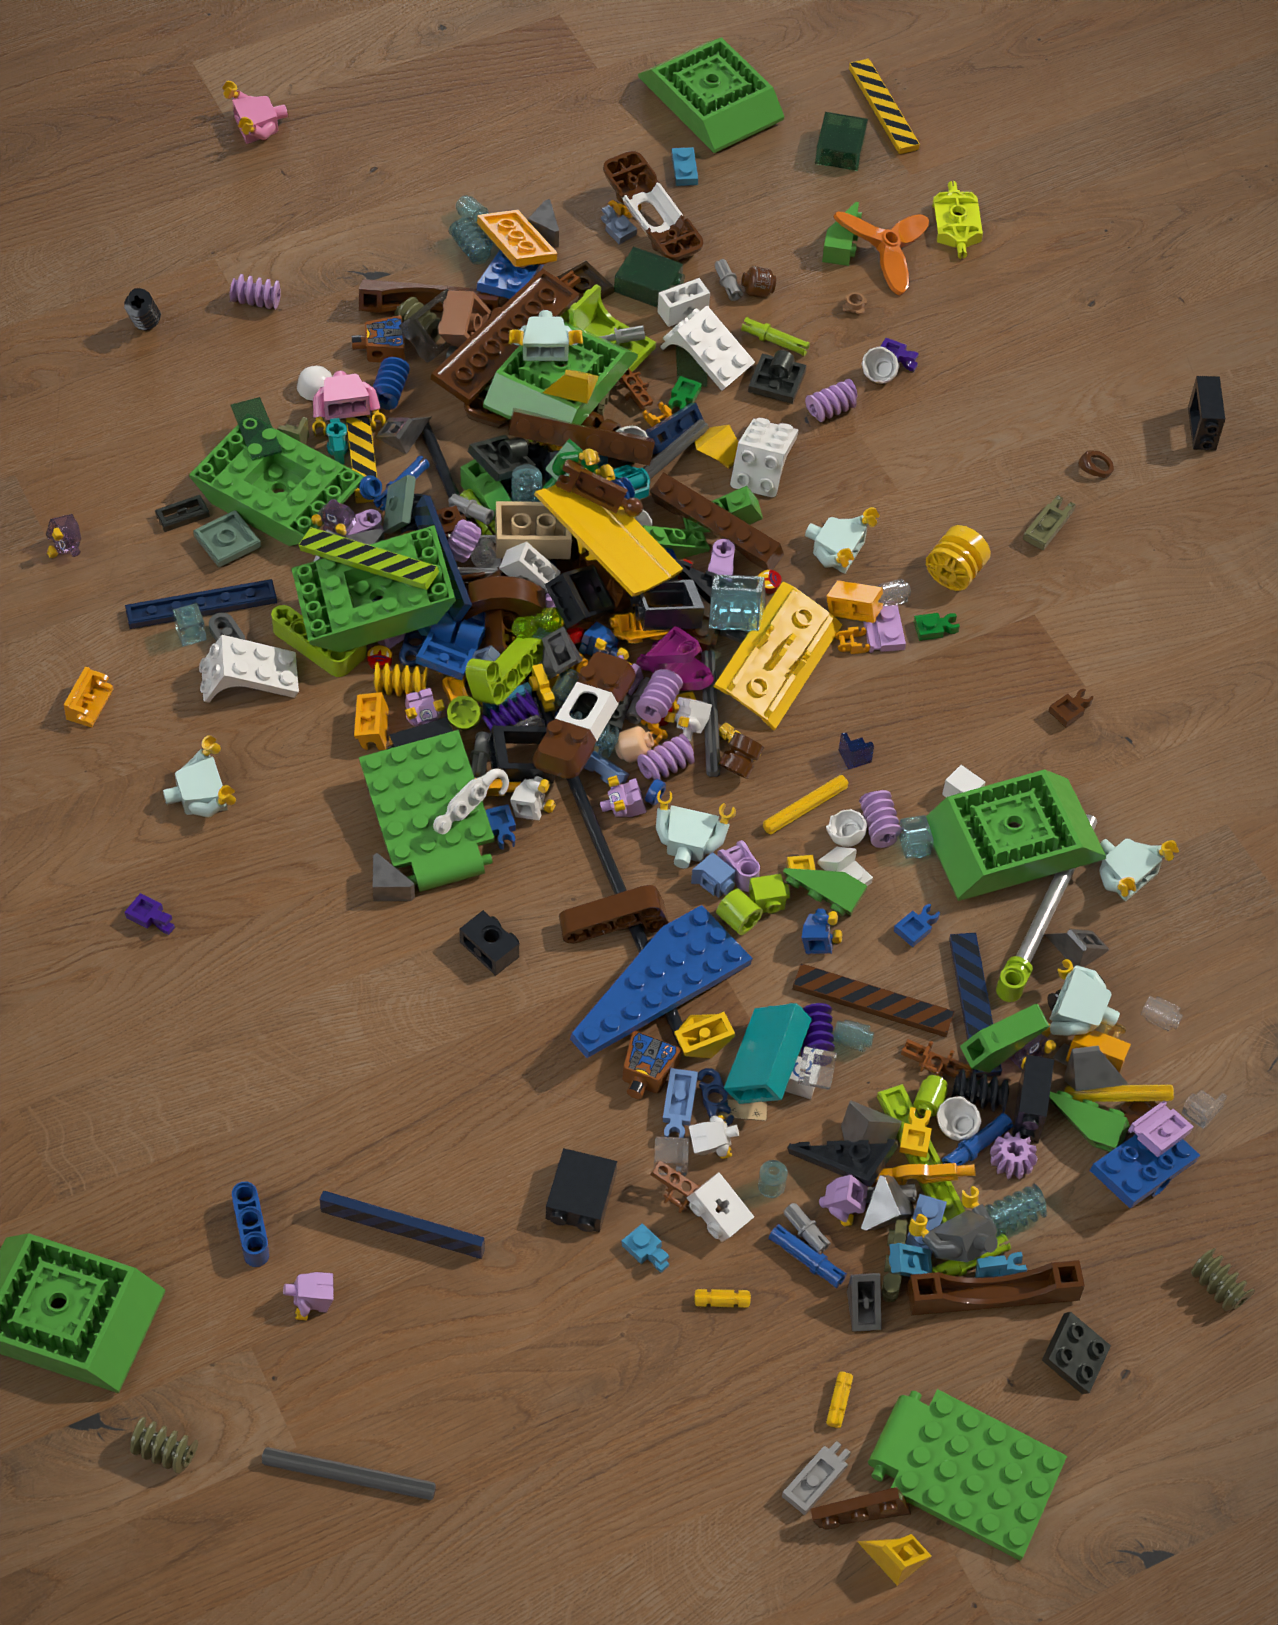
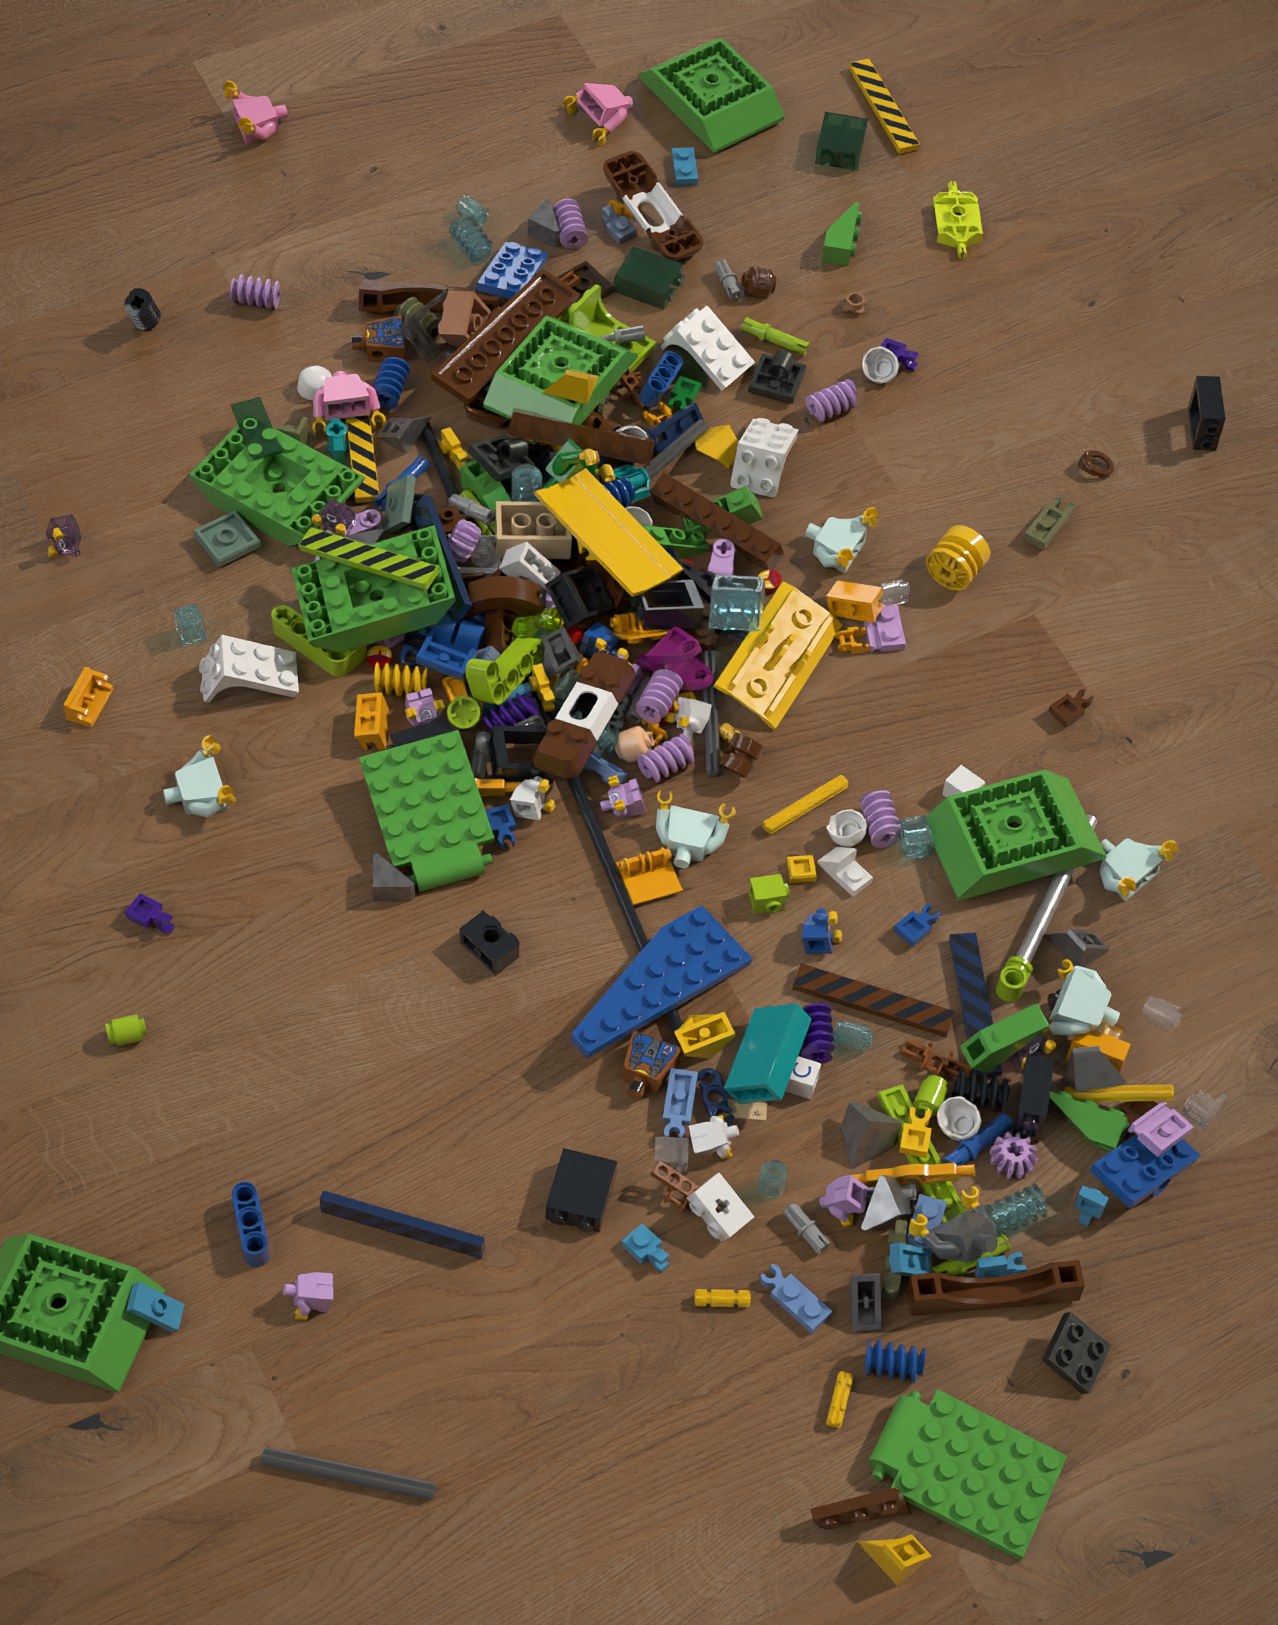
(126, 1030): none -> lime brick
(155, 1307): none -> dark azure plate
(161, 1447): olive piece -> none
(183, 516): pearl dark grey tile -> none
(208, 601): dark blue tile -> none
(229, 626): dark grey plate -> none
(370, 487): blue plate -> none
(452, 447): none -> yellow plate
(468, 799): white piece -> none
(517, 238): light orange plate -> none
(545, 338): light aqua torso -> none
(570, 224): none -> lavender piece
(597, 489): reddish brown plate -> none
(603, 104): none -> bright pink torso
(613, 914): reddish brown beam -> none
(649, 876): none -> light orange hinge
(656, 786): blue tile -> none
(660, 379): none -> blue beam
(681, 300): white brick -> none
(714, 875): medium blue window -> none
(739, 911): lime piece -> none
(743, 862): lavender piece -> none
(796, 1299): none -> medium blue plate
(816, 1262): blue pin -> none
(816, 1478): light grey hinge -> none
(817, 1068): clear panel -> none
(832, 886): bright green slope -> none
(846, 1157): black wing -> none
(855, 752): clear blue panel -> none
(888, 244): orange piece -> none
(894, 1361): none -> blue piece
(933, 627): green plate -> none
(1091, 1203): none -> dark azure plate
(1220, 1281): olive piece -> none

